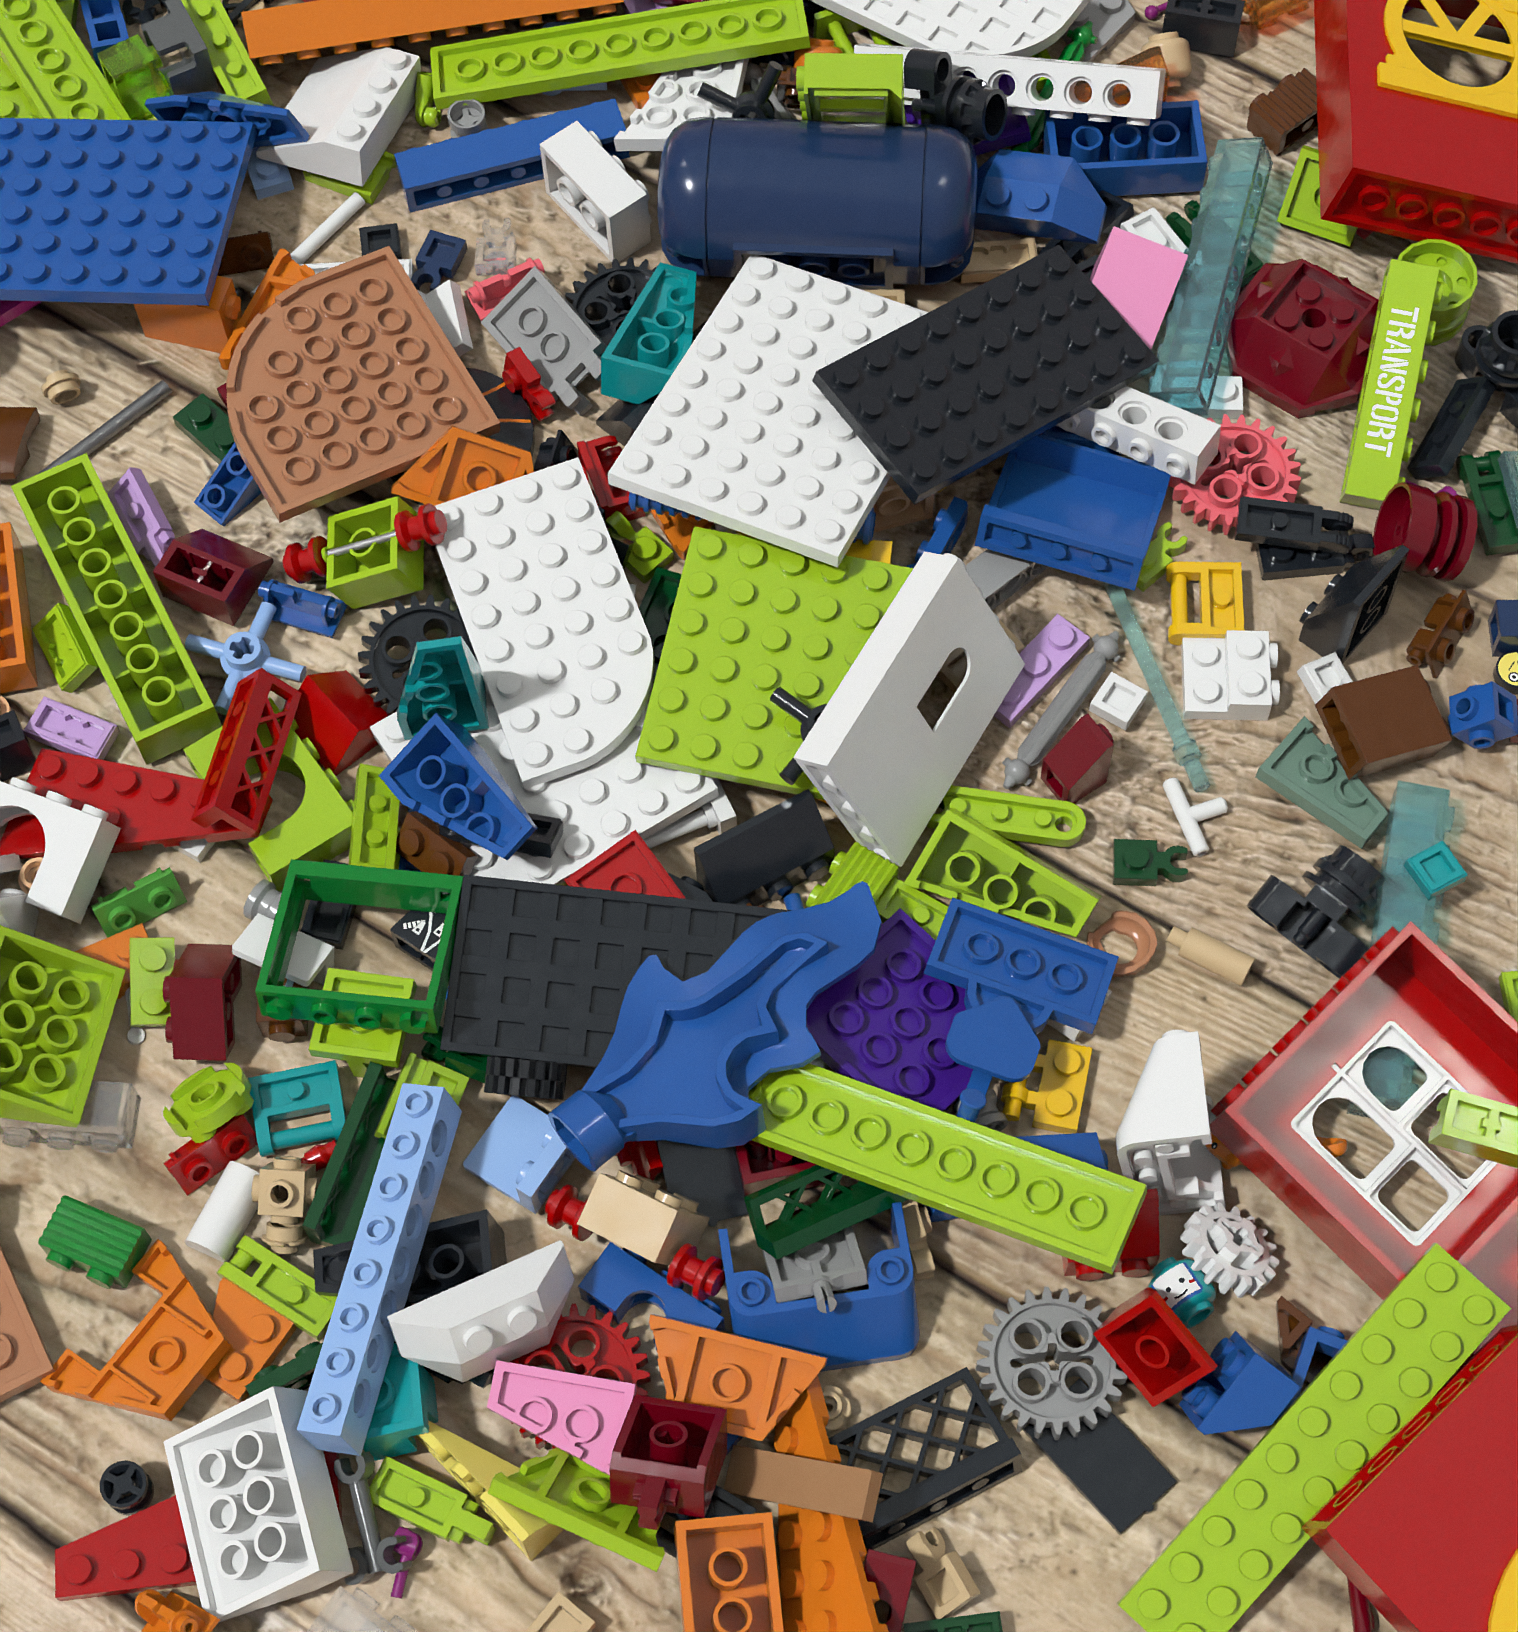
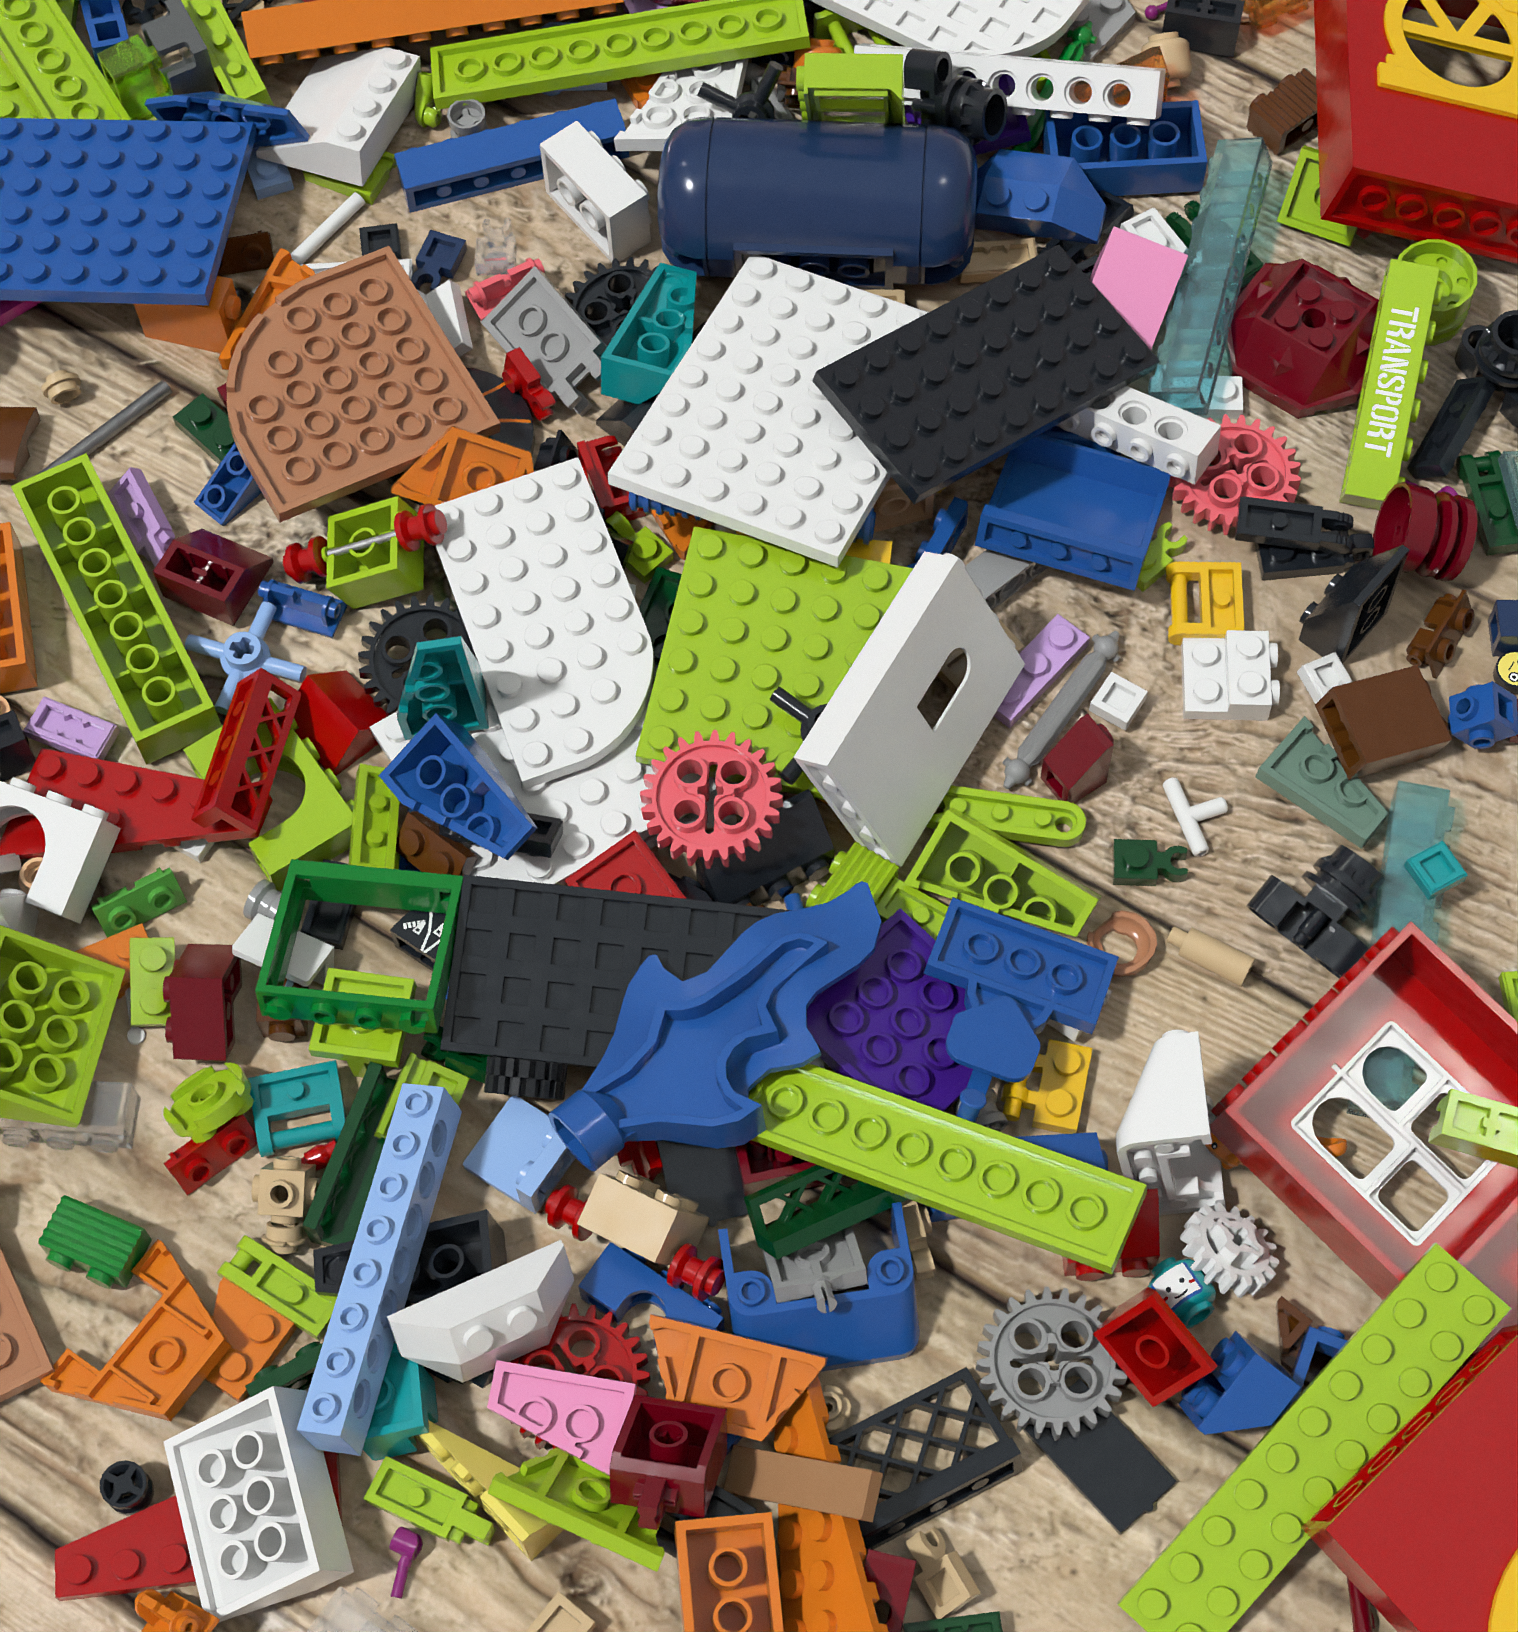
(65, 648): lime plate -> none
(225, 1214): white brick -> none
(375, 1554): dark grey bar -> none
(671, 798): none -> coral gear
(1185, 748): clear light blue bar -> none

